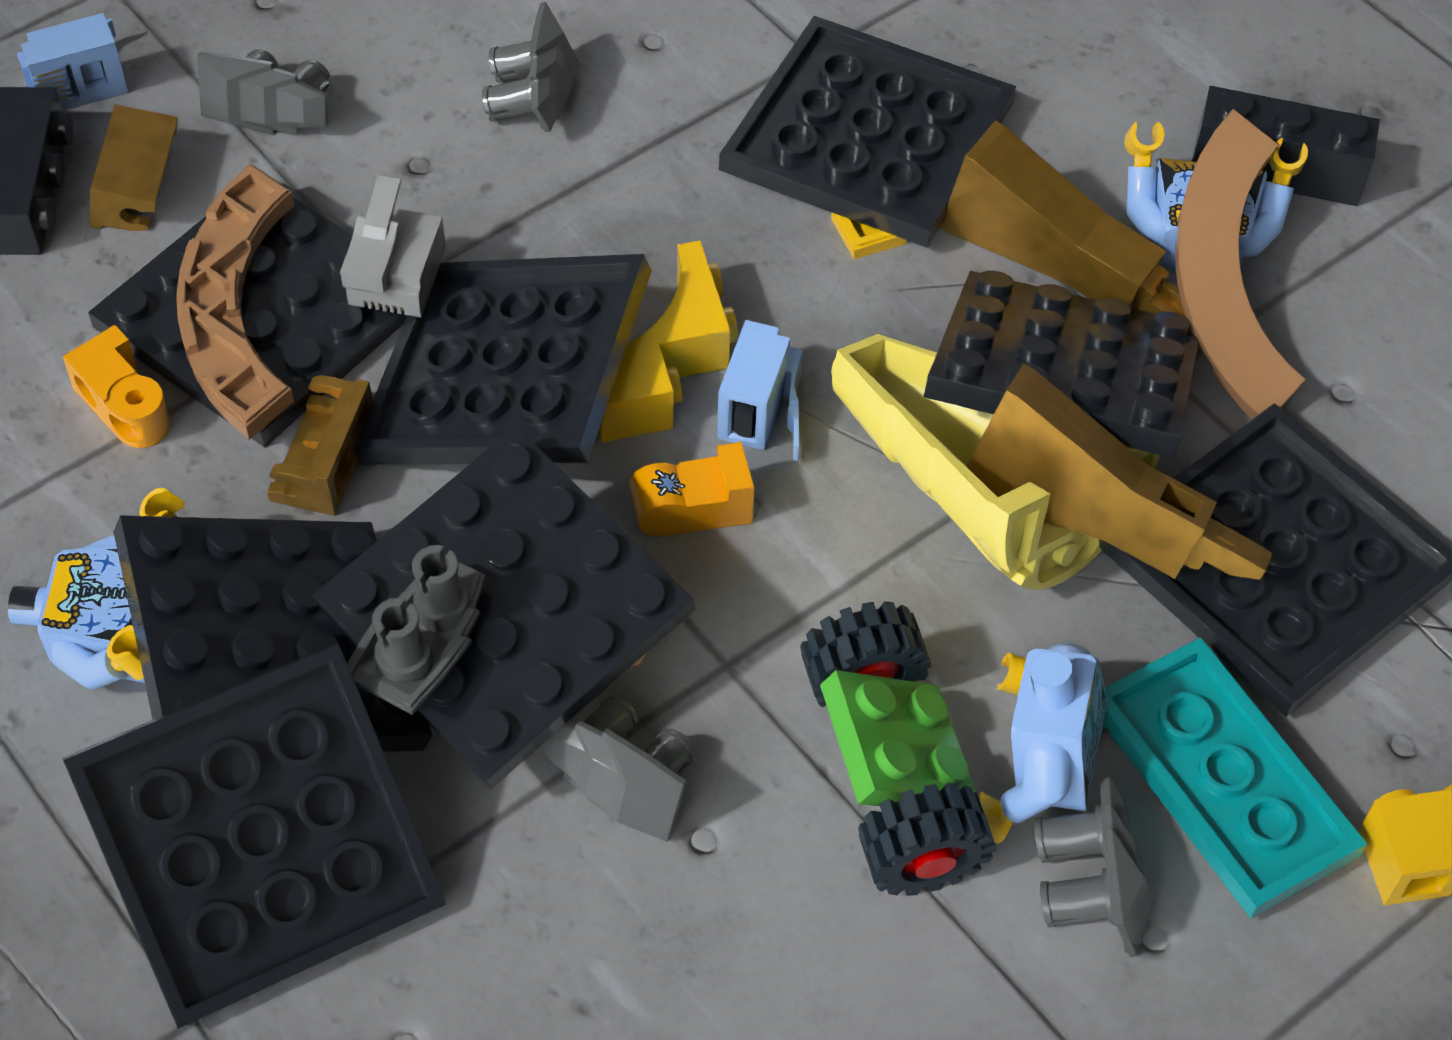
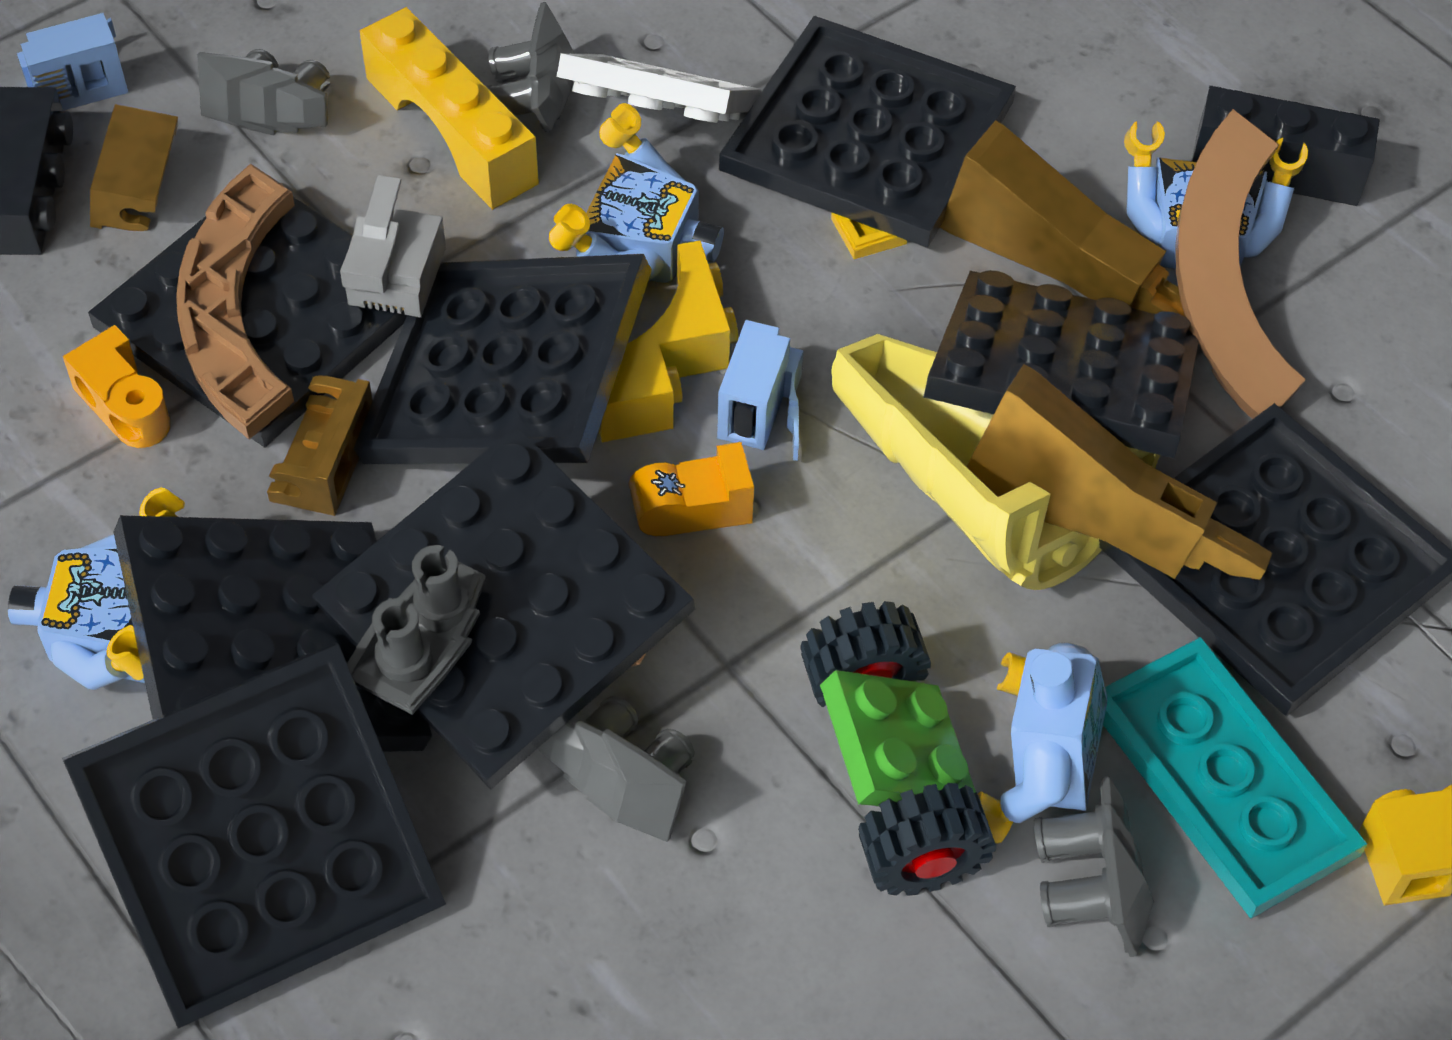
(485, 139): none -> yellow arch
(637, 207): none -> torso
(657, 86): none -> white plate

